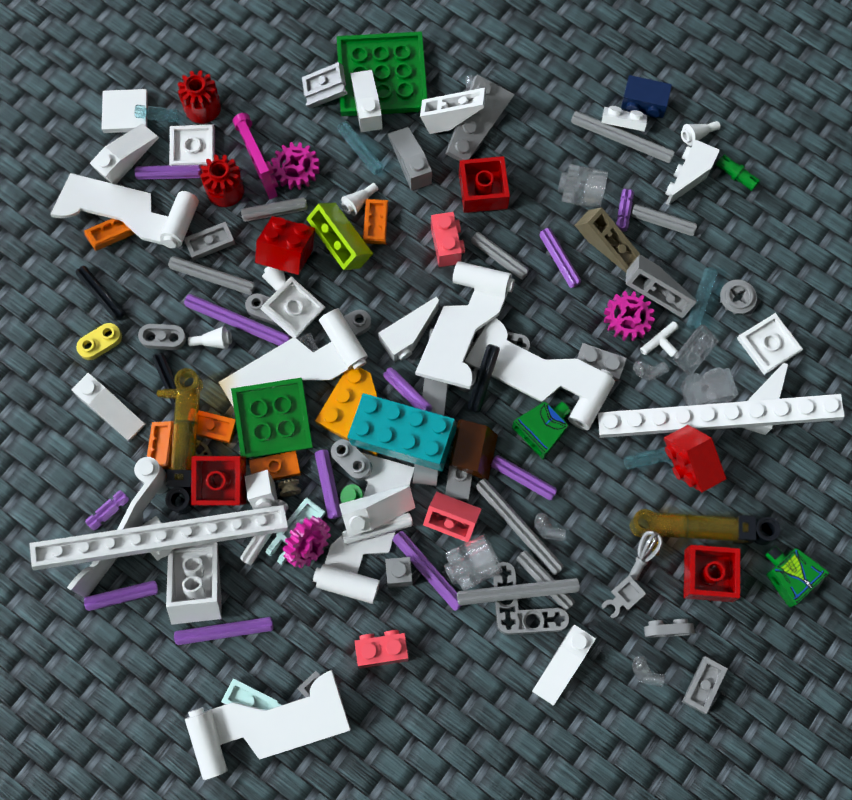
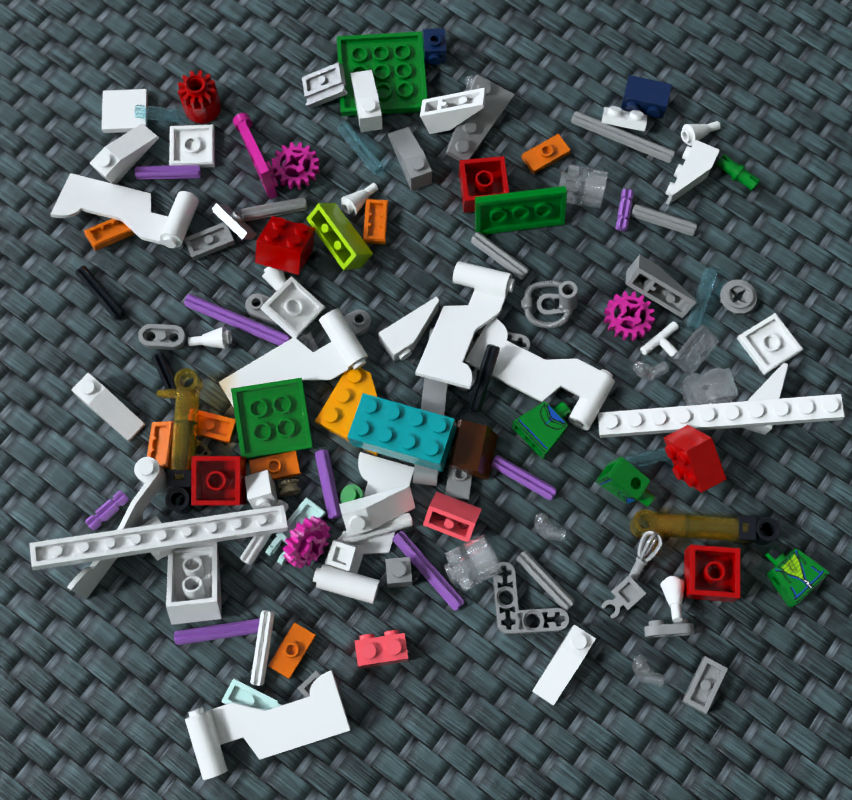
(99, 341): light yellow plate -> none
(120, 595): medium lavender axle -> none
(211, 275): light grey axle -> none
(222, 181): red gear -> none
(234, 221): none -> plate
(262, 648): none -> white axle
(292, 650): none -> orange plate
(342, 555): none -> white plate
(350, 458): light grey plate -> none
(406, 390): medium lavender axle -> none
(434, 46): none -> dark blue brick
(446, 239): coral brick -> none
(518, 591): light grey axle -> none
(519, 526): light grey axle -> none
(520, 210): none -> green plate
(545, 154): none -> orange plate
(560, 258): medium lavender axle -> none
(567, 302): none -> light grey piece
(602, 360): light grey plate -> none
(607, 237): dark tan slope -> none
(625, 482): none -> green torso
(674, 590): none -> white cone

